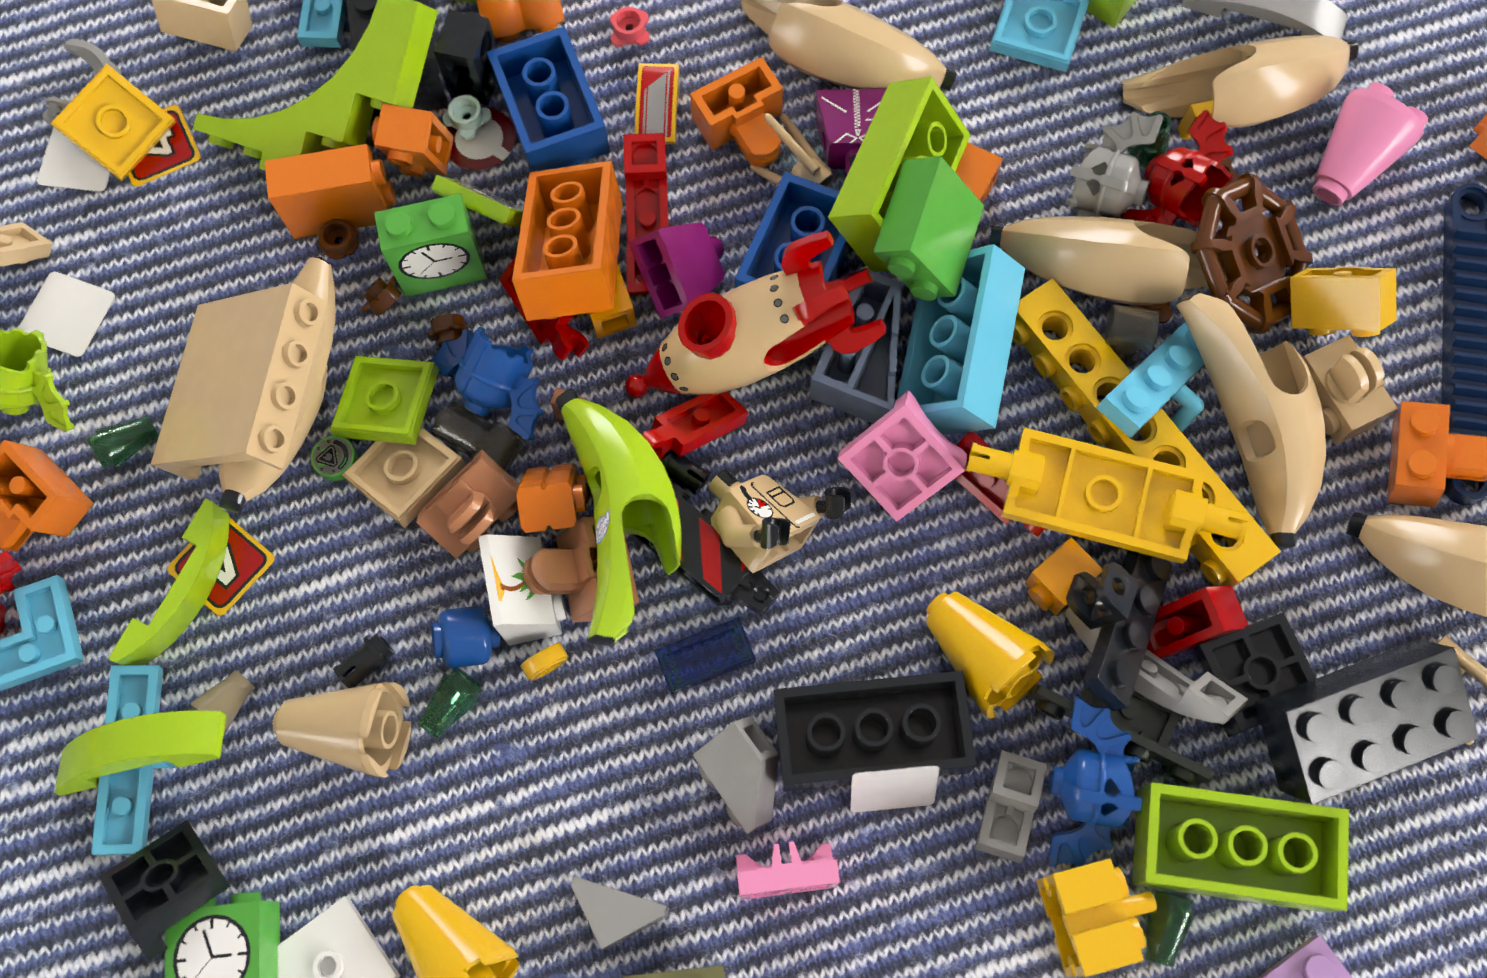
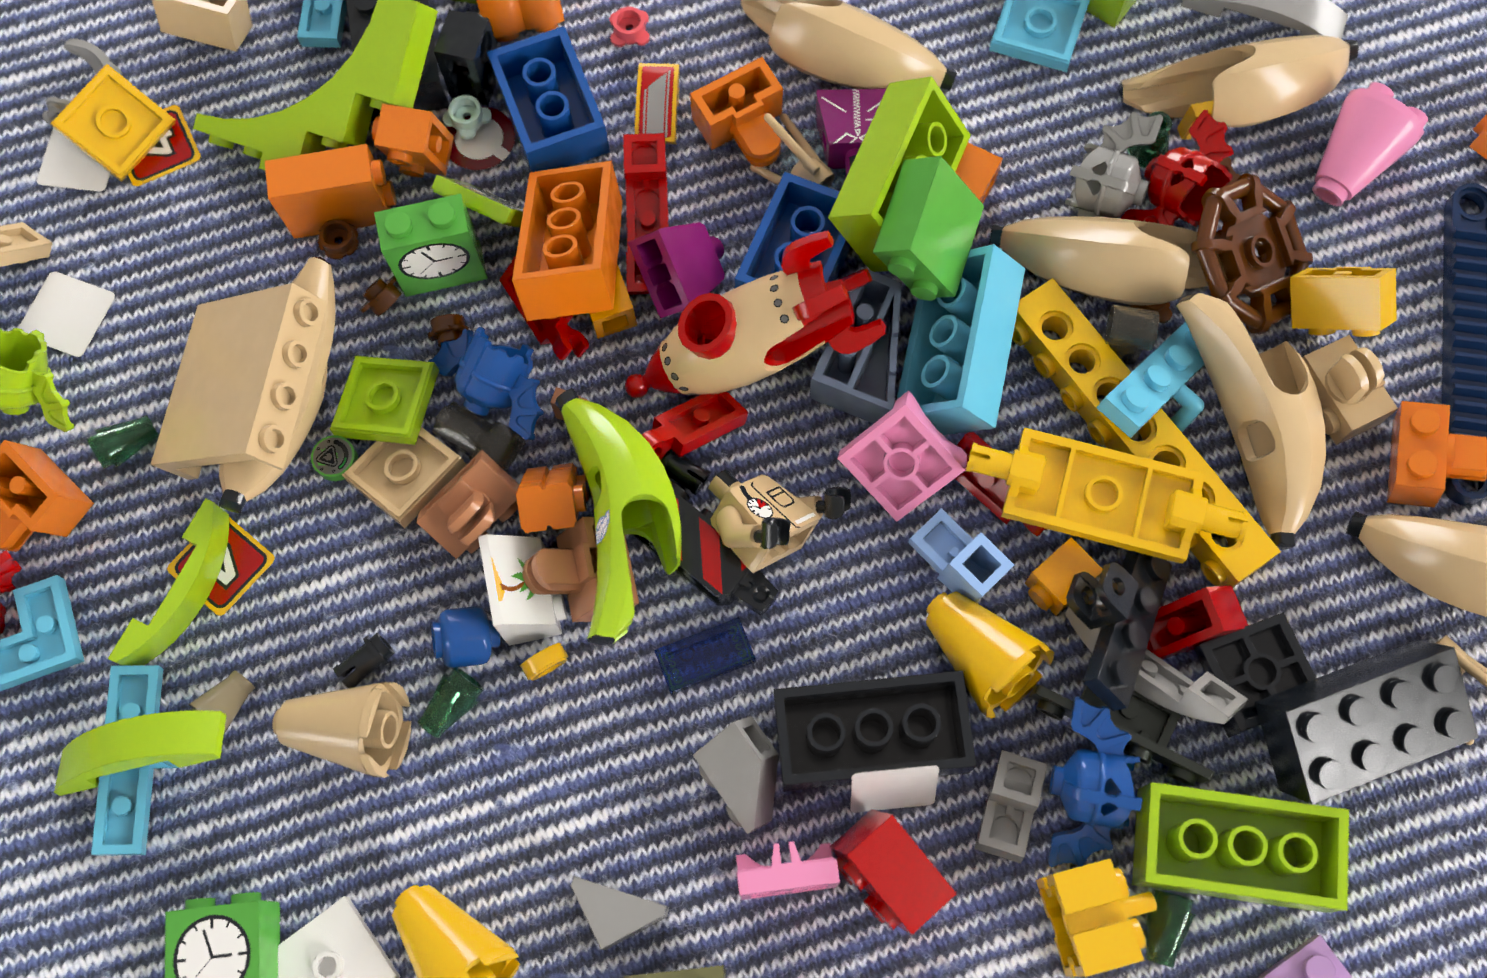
(163, 885): black piece -> none
(893, 872): none -> red brick
(962, 562): none -> light blue brick

